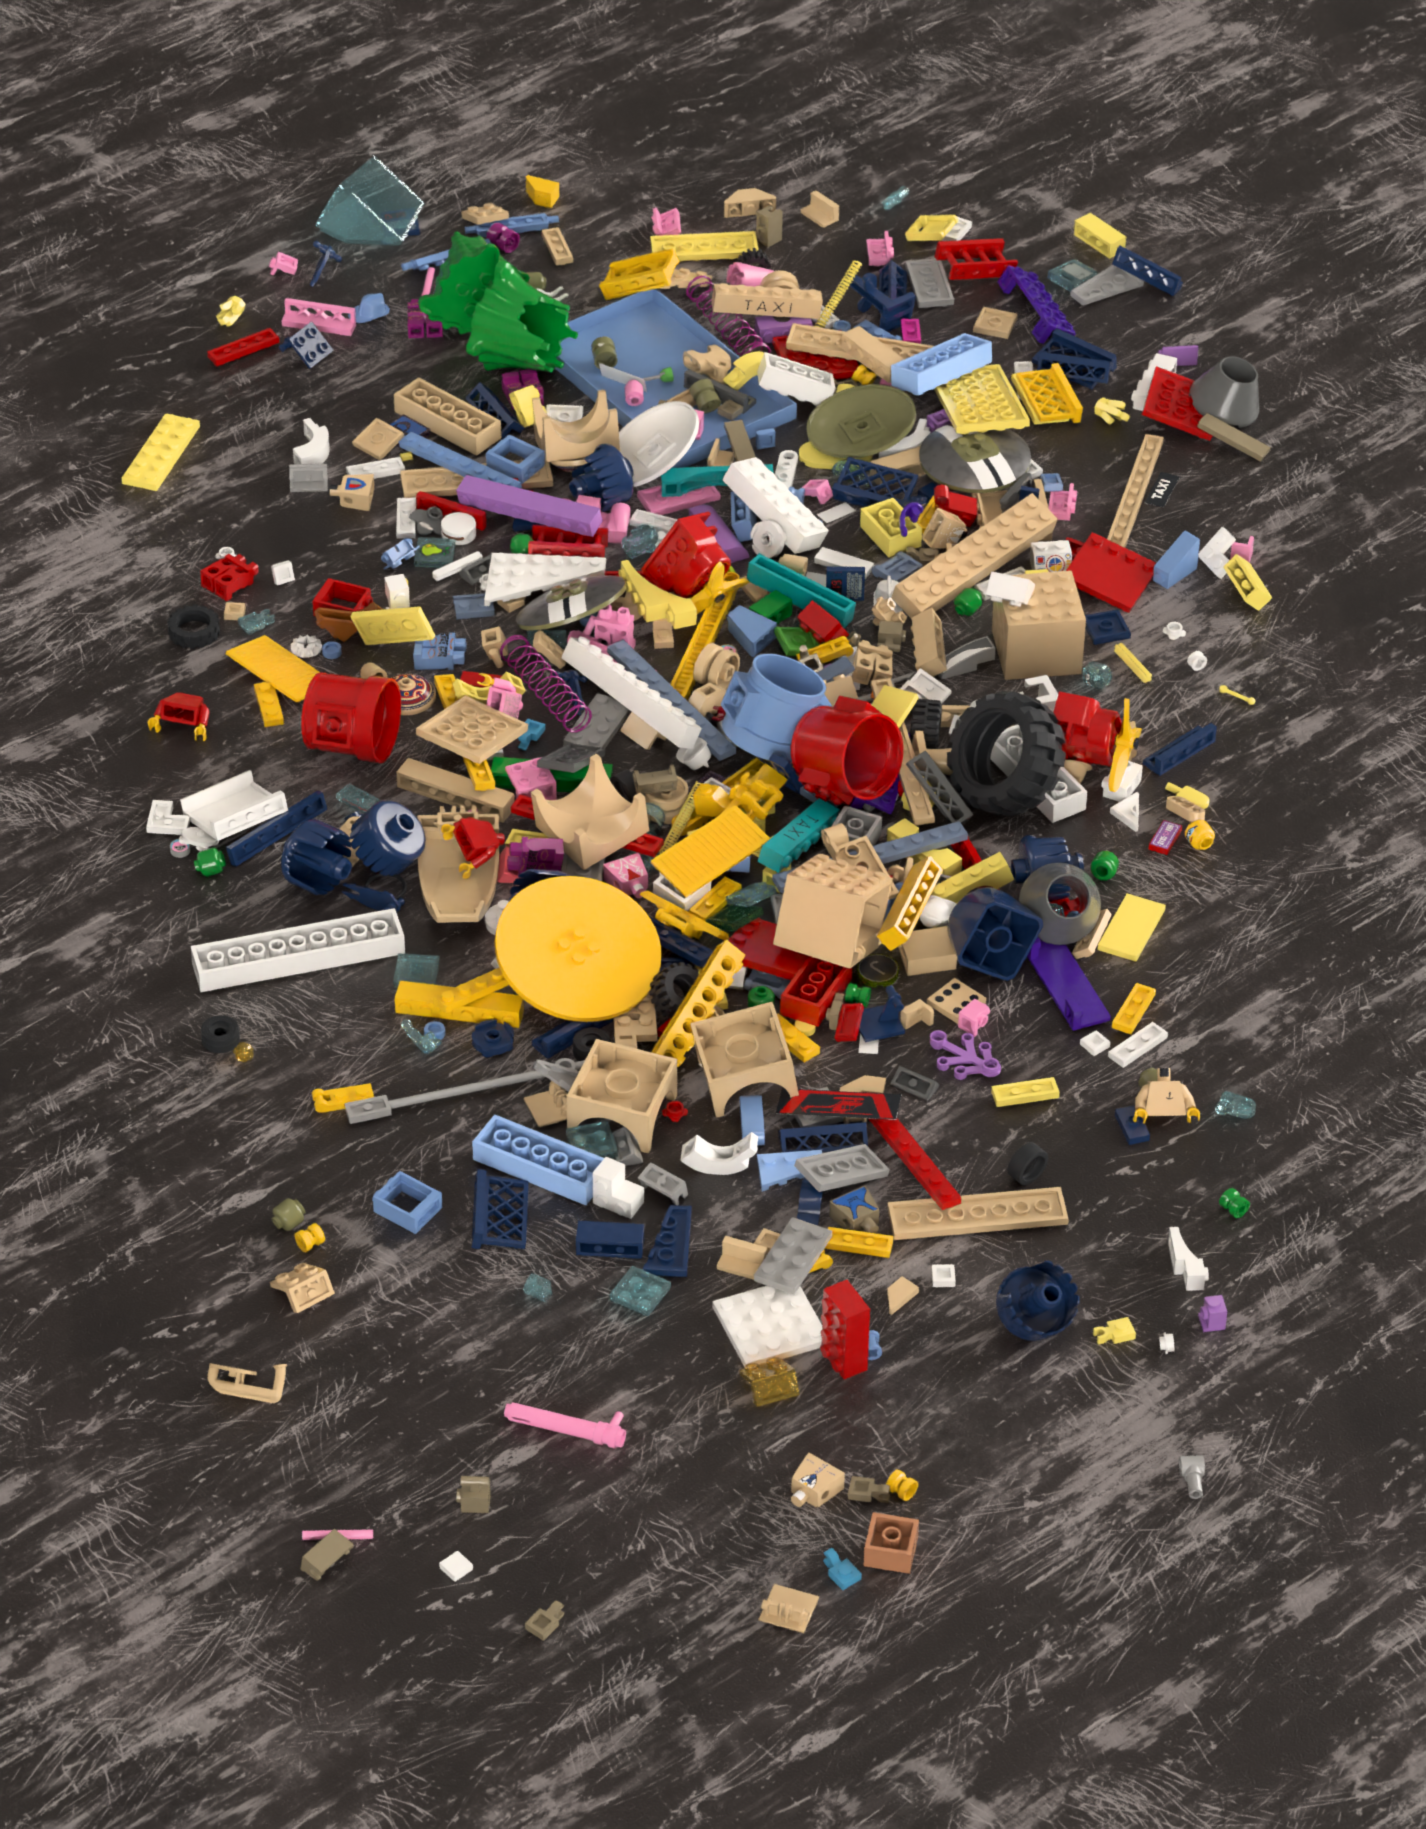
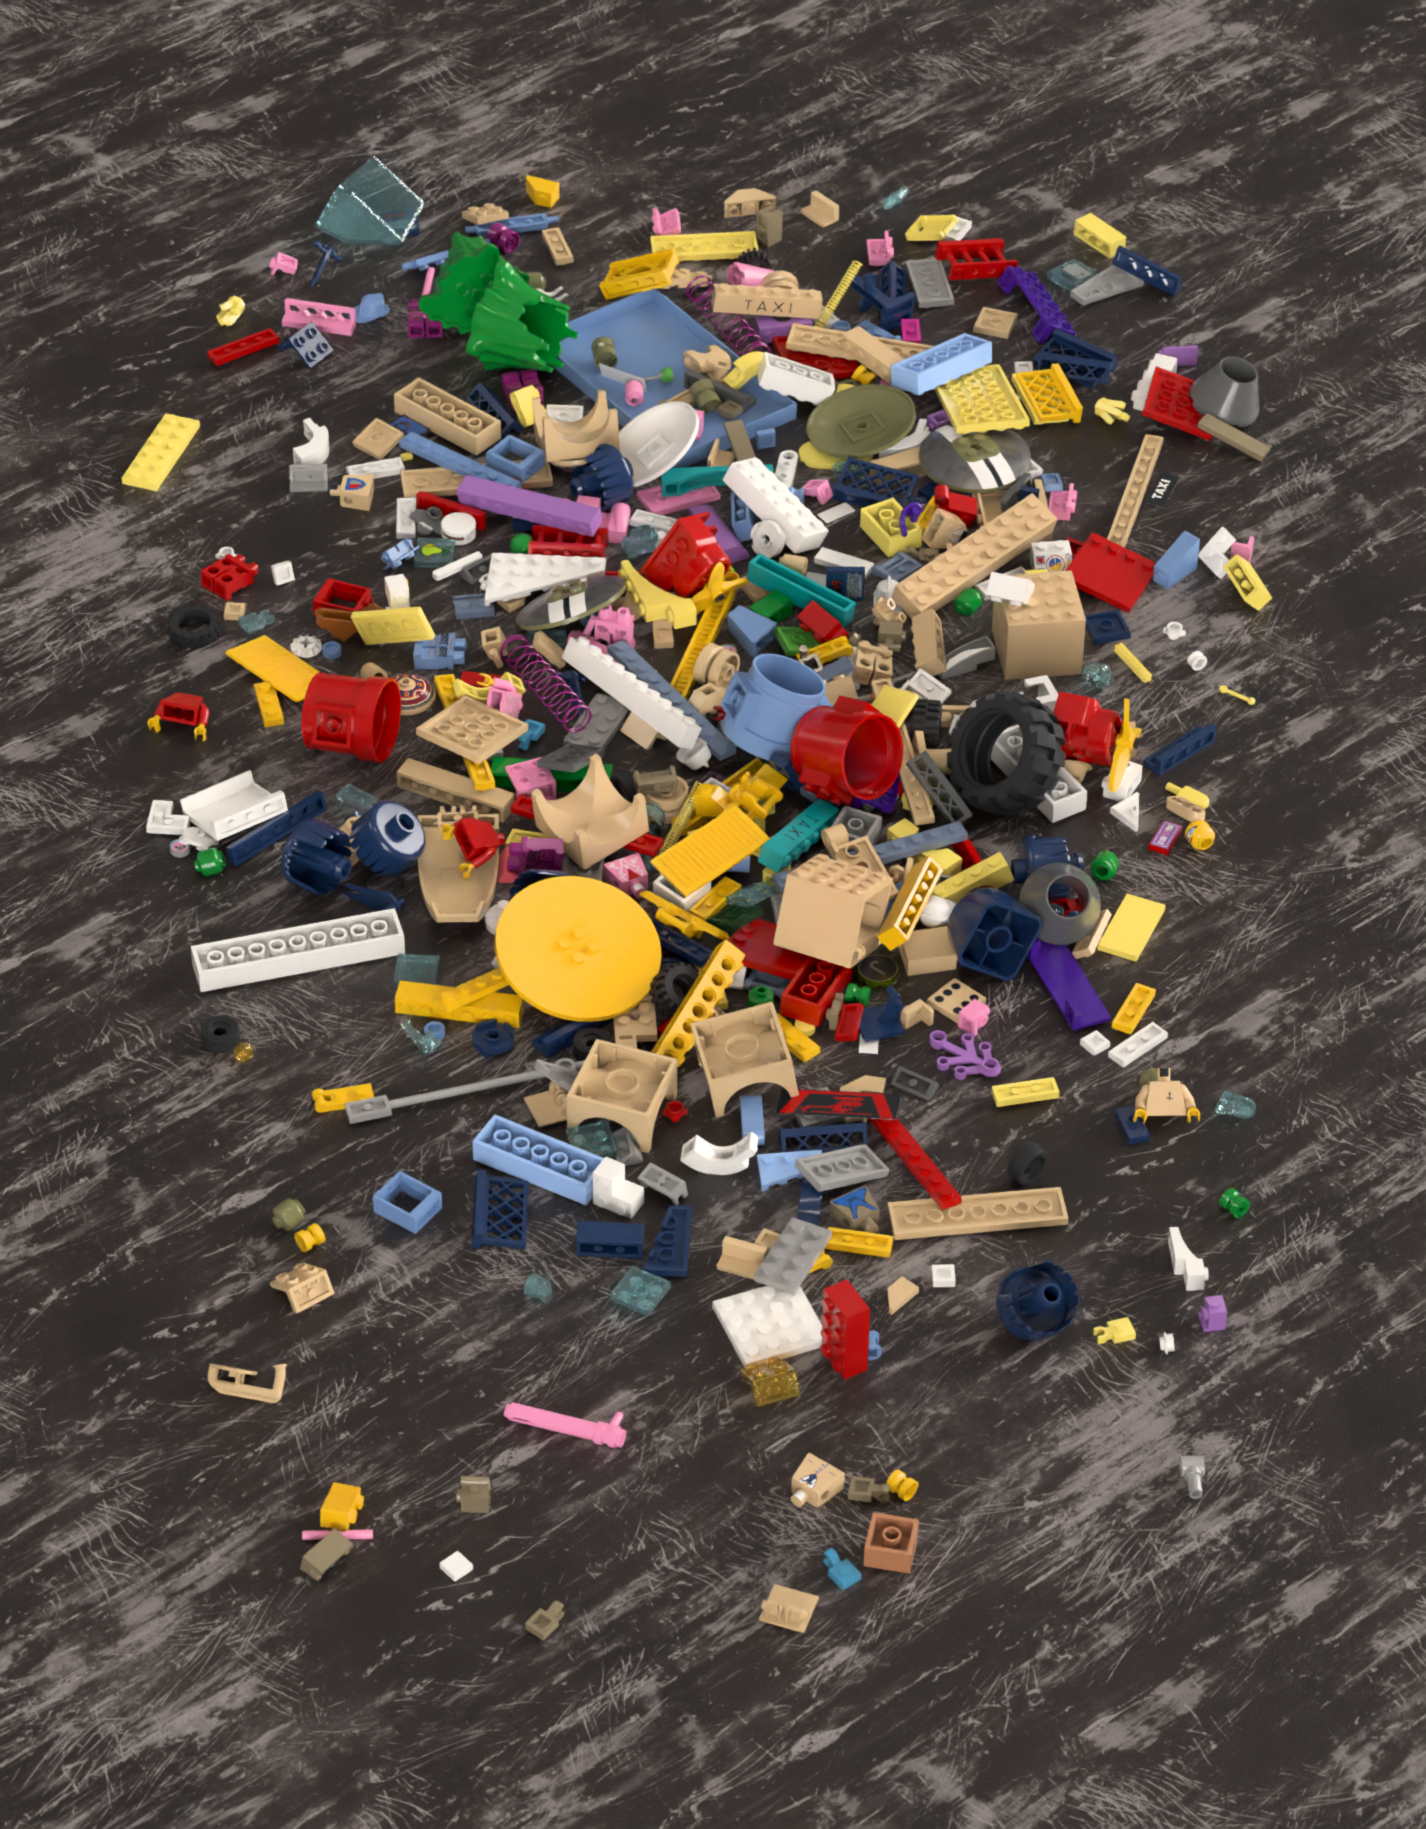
(341, 1506): none -> yellow brick

